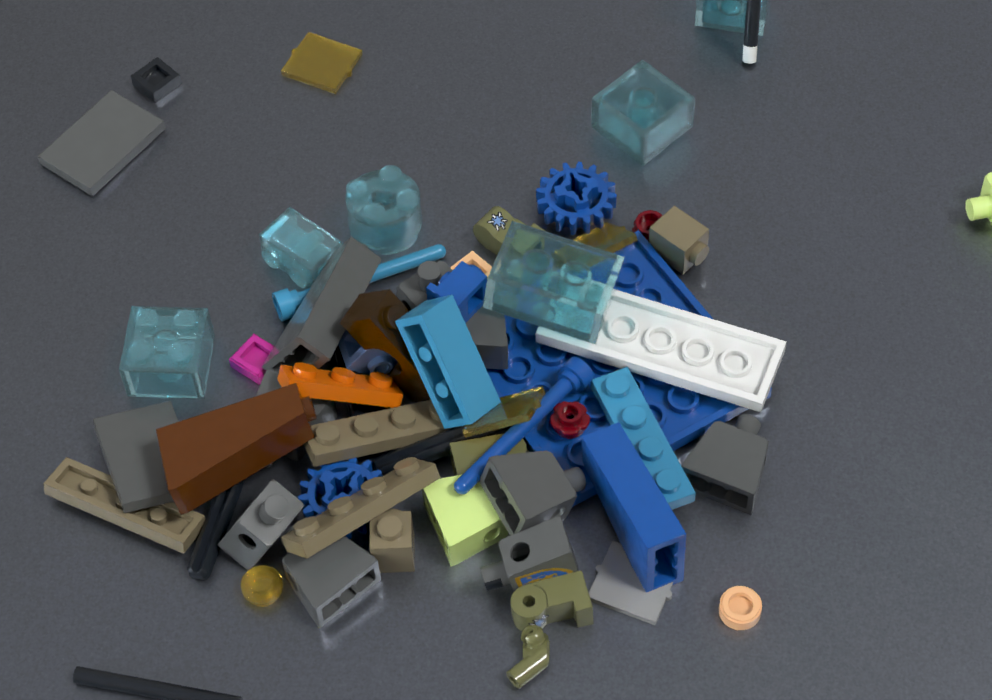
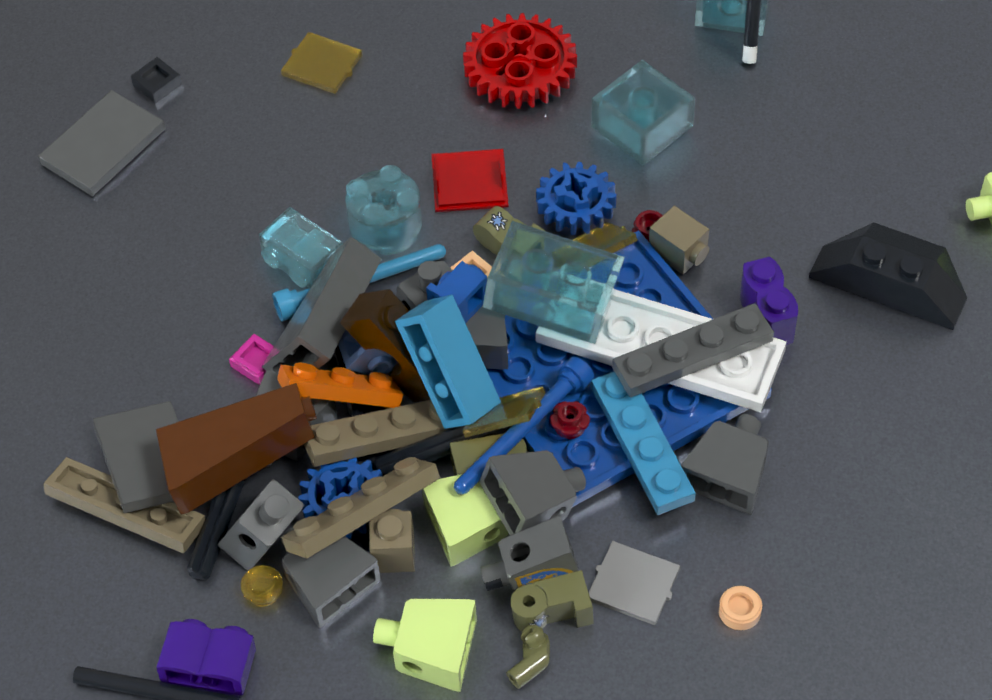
(167, 352): clear light blue brick -> none
(207, 657): none -> dark purple brick
(431, 639): none -> yellowish green torso
(469, 180): none -> red piece
(520, 60): none -> red gear
(635, 507): blue slope -> none
(692, 350): none -> dark grey plate
(764, 286): none -> dark purple brick
(894, 272): none -> black wedge

